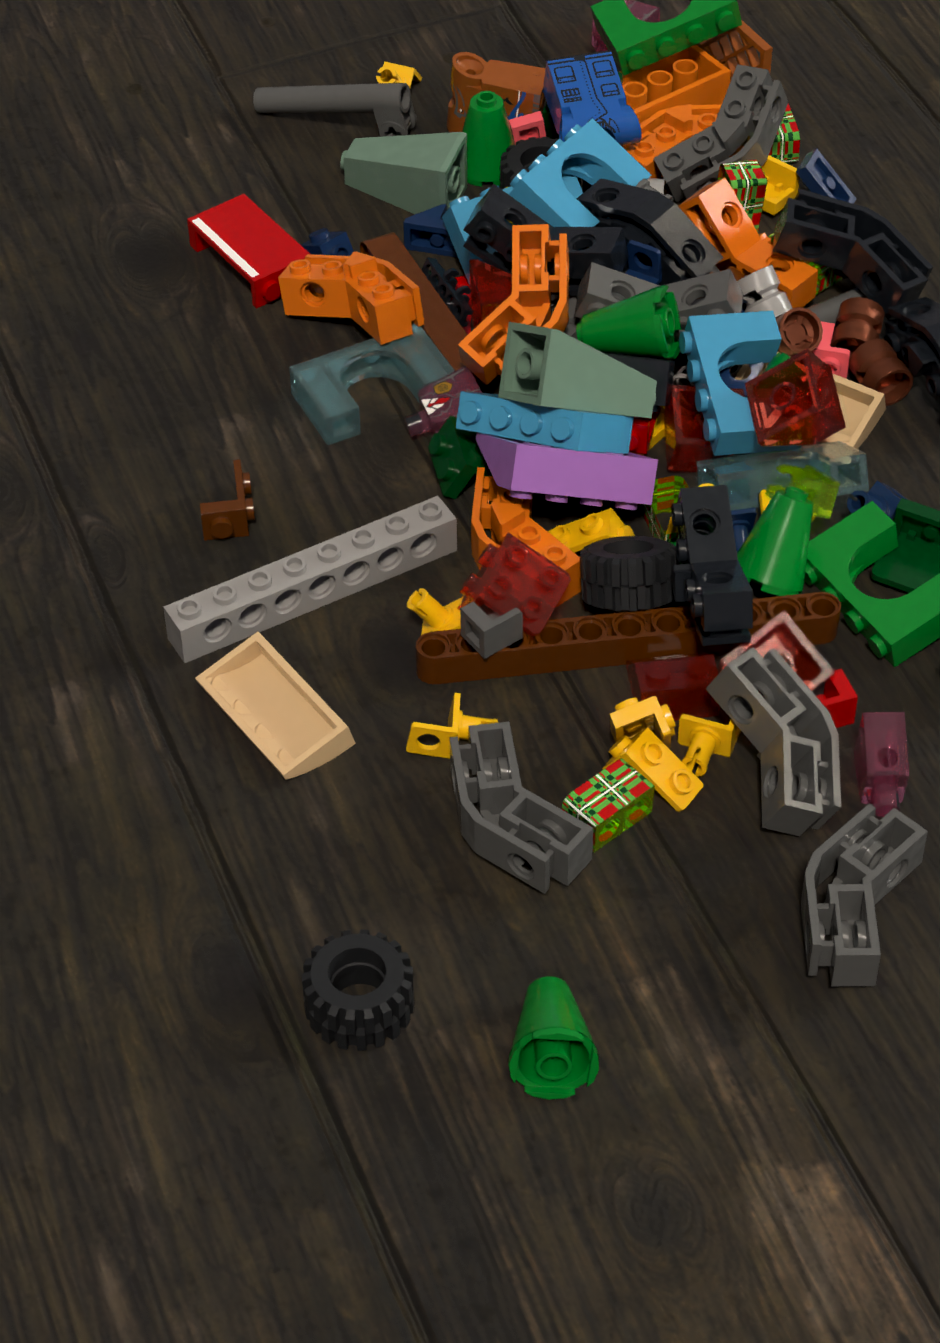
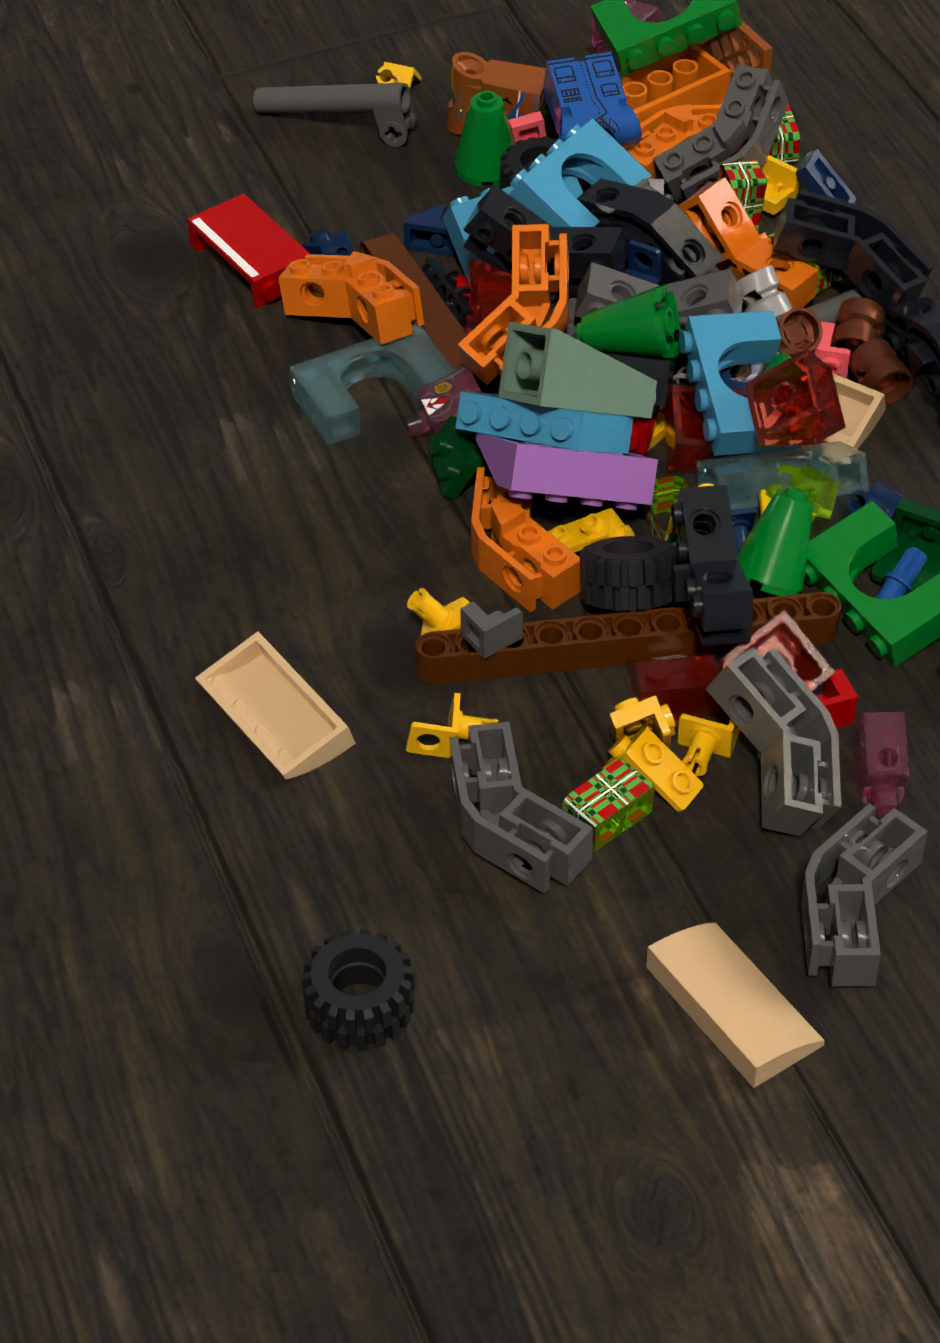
(229, 517): reddish brown bracket -> none
(310, 579): light grey brick -> none
(409, 169): sand green slope -> none
(519, 578): clear red bracket -> none
(552, 1043): green cone -> none
(732, 1001): none -> tan slope
(900, 580): none -> blue axle

